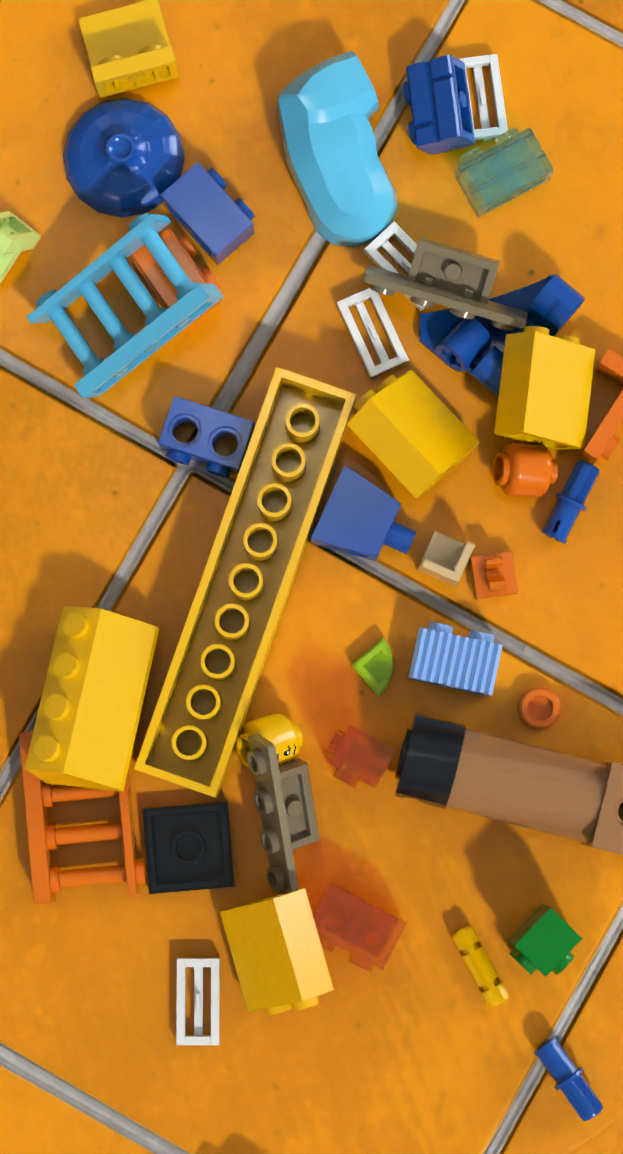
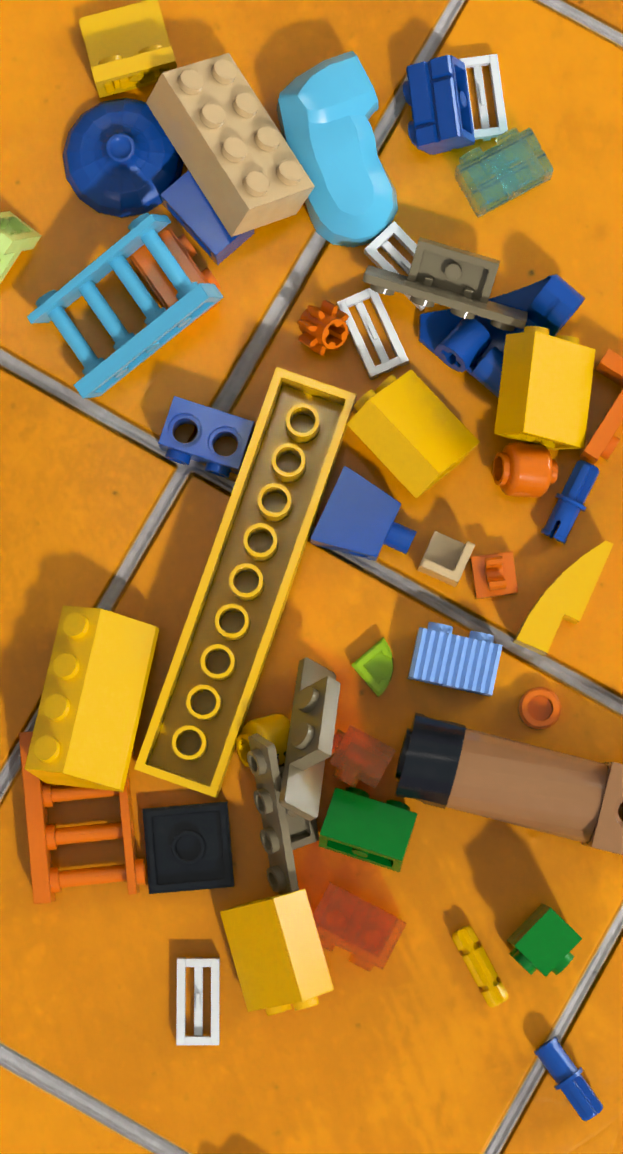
(229, 144): none -> tan brick
(309, 738): none -> dark tan bracket
(323, 327): none -> orange gear
(367, 828): none -> green brick
(563, 600): none -> yellow slope

